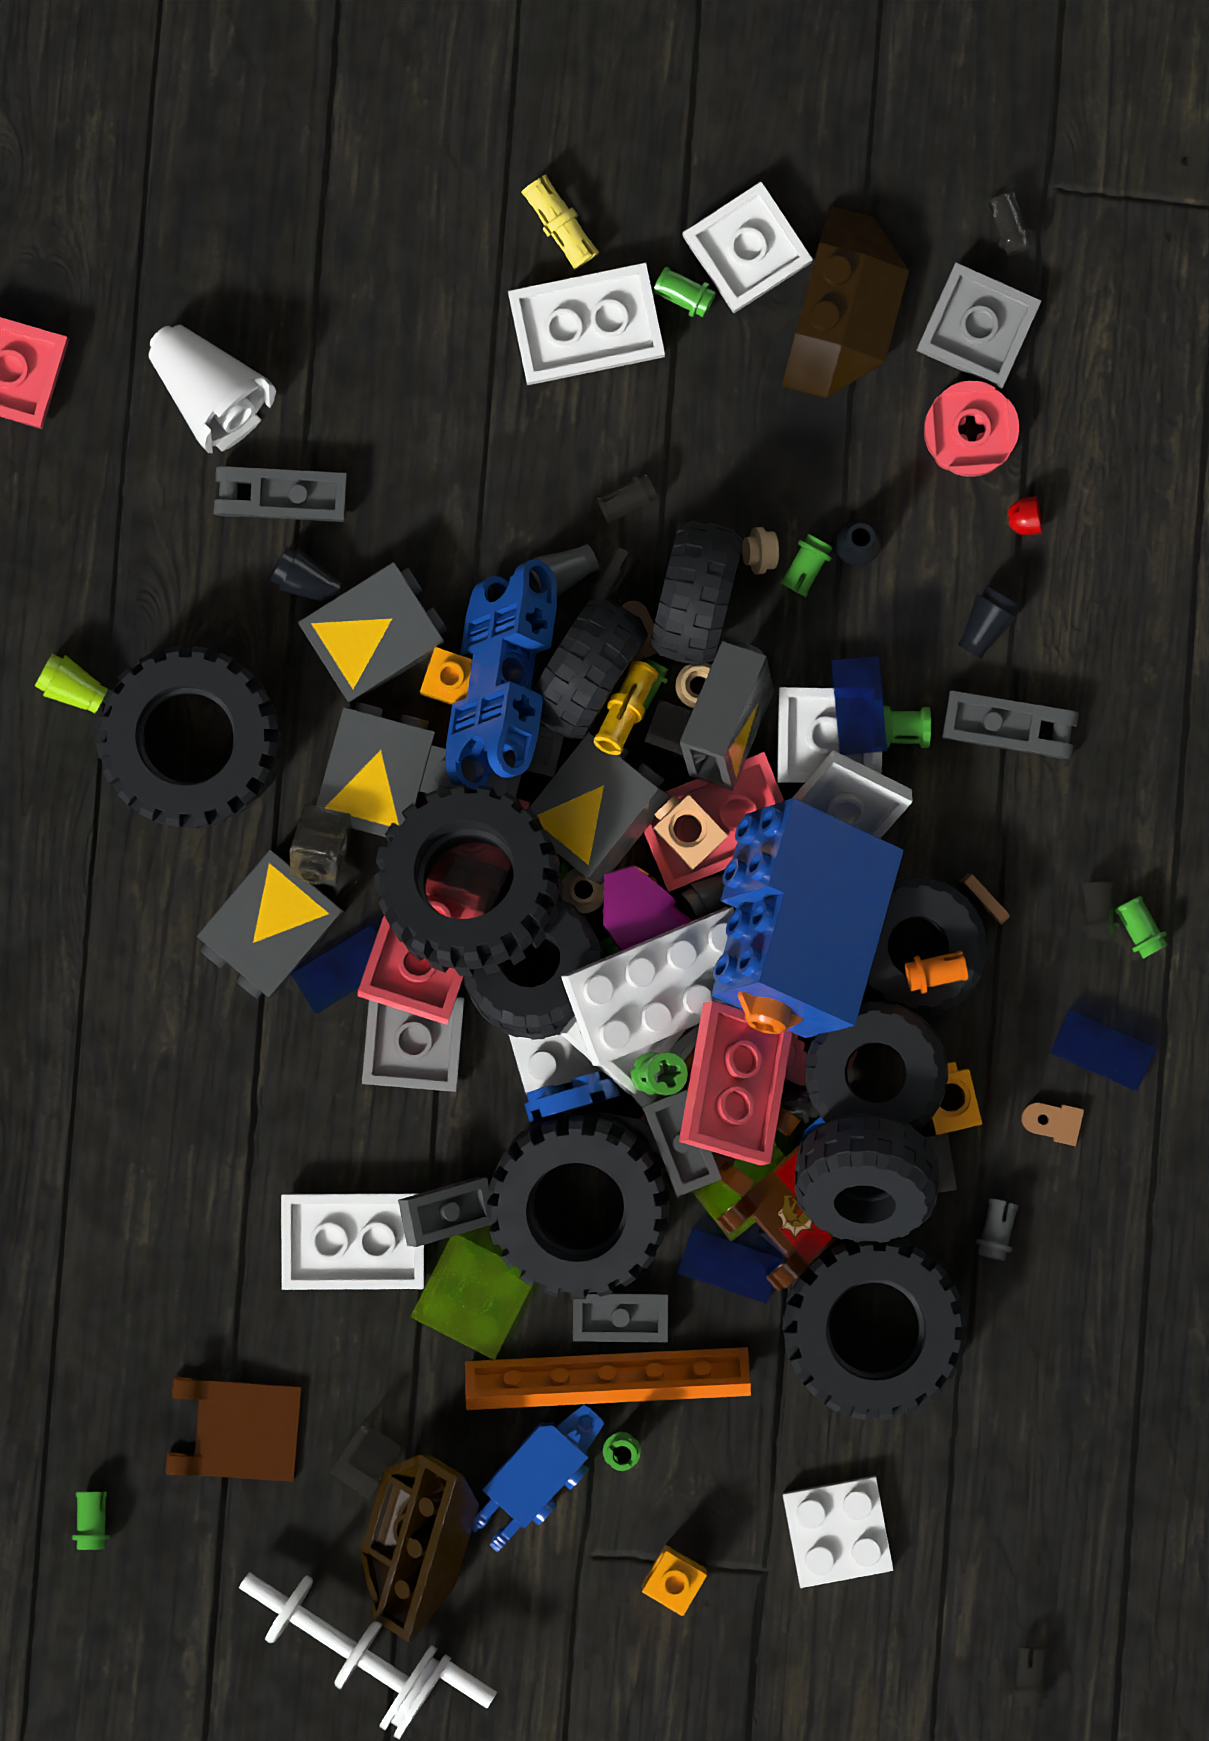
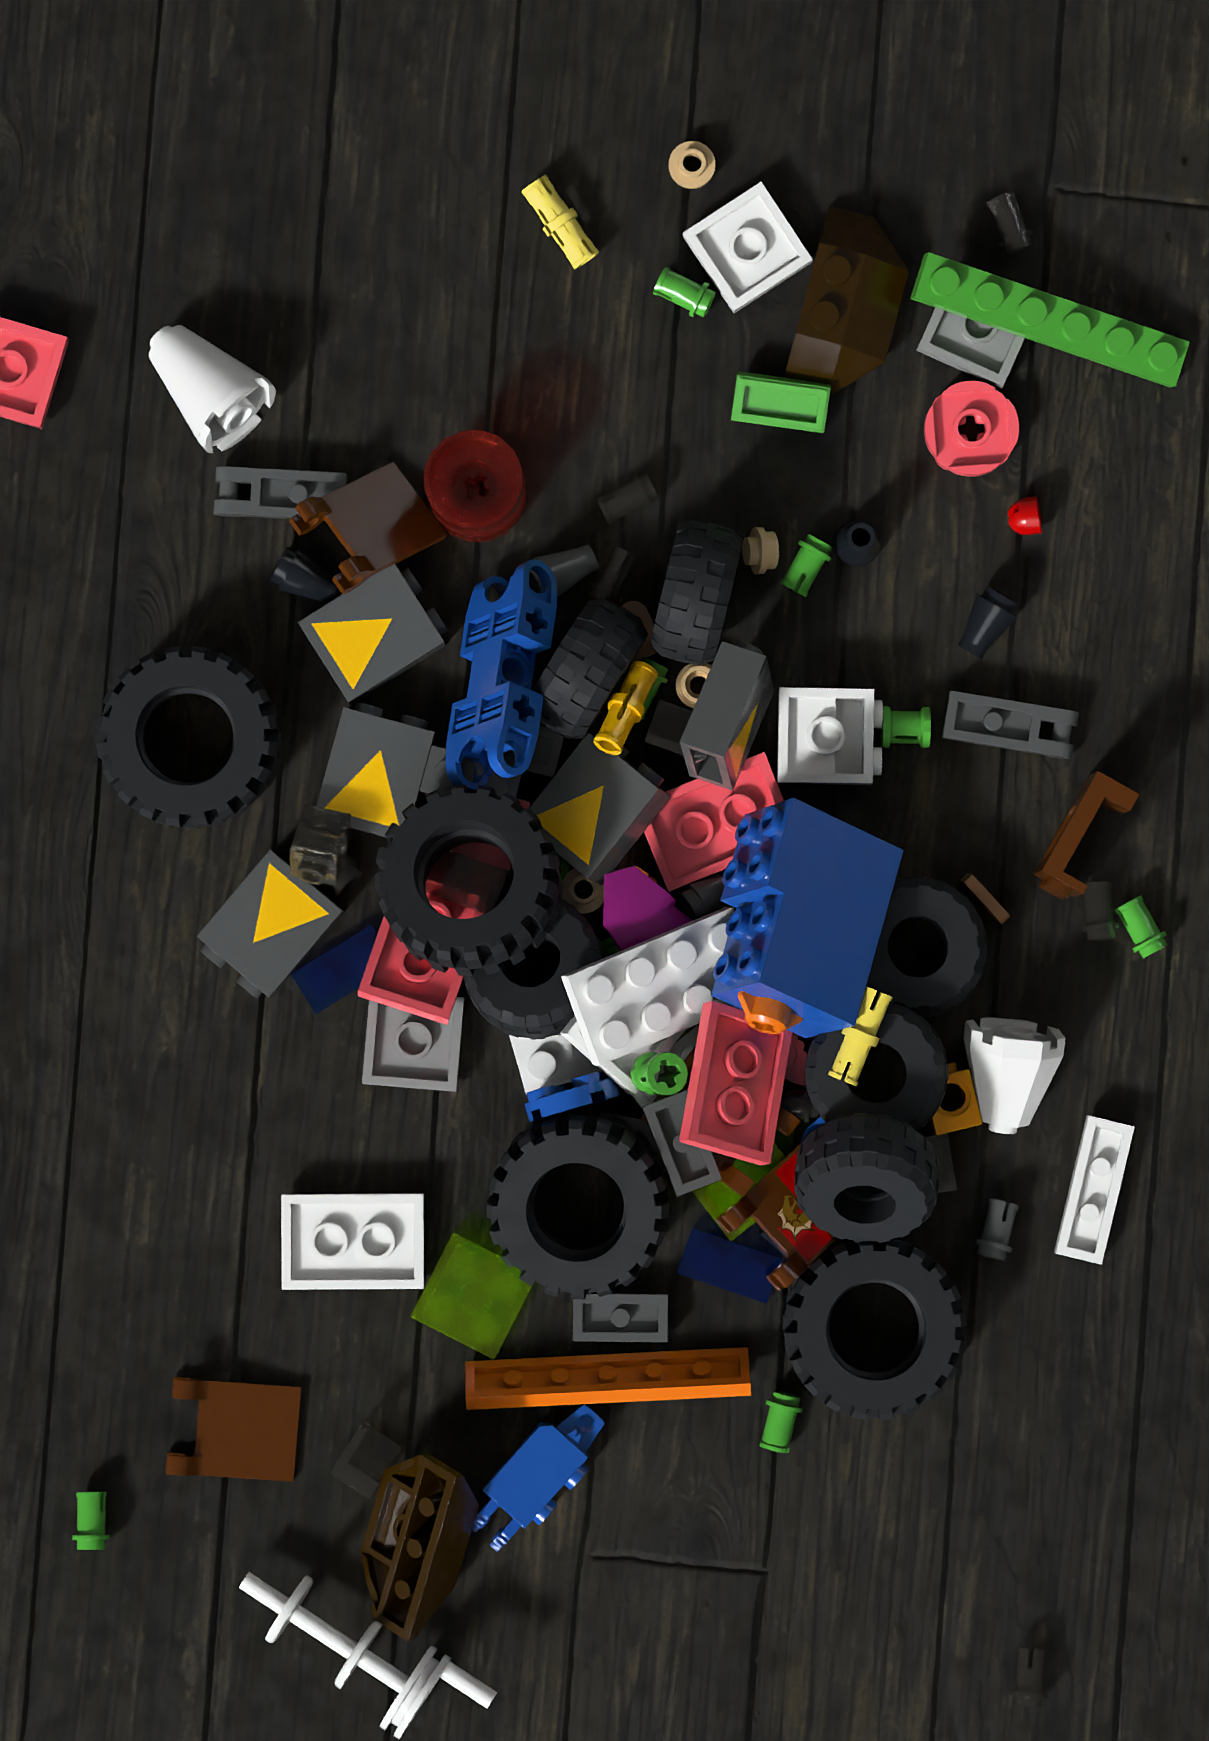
(70, 684): lime cone -> none
(376, 522): none -> reddish brown flag
(445, 1211): dark grey plate -> none
(447, 677): light orange brick -> none
(469, 460): none -> clear red wheel
(586, 324): white plate -> none
(625, 1462): bright green pin -> none
(674, 1580): light orange brick -> none
(691, 179): none -> tan plate
(692, 852): light nougat brick -> none
(780, 402): none -> bright green tile
(780, 1421): none -> bright green pin
(837, 1531): white plate -> none
(855, 794): white plate -> none
(858, 706): clear blue plate -> none
(860, 1037): none -> light yellow pin
(936, 971): orange pin -> none
(1010, 1069): none -> white cone
(1049, 320): none -> bright green plate
(1061, 1123): medium nougat piece -> none
(1094, 1189): none -> white plate
(1095, 791): none -> reddish brown window
(1102, 1050): clear blue plate -> none

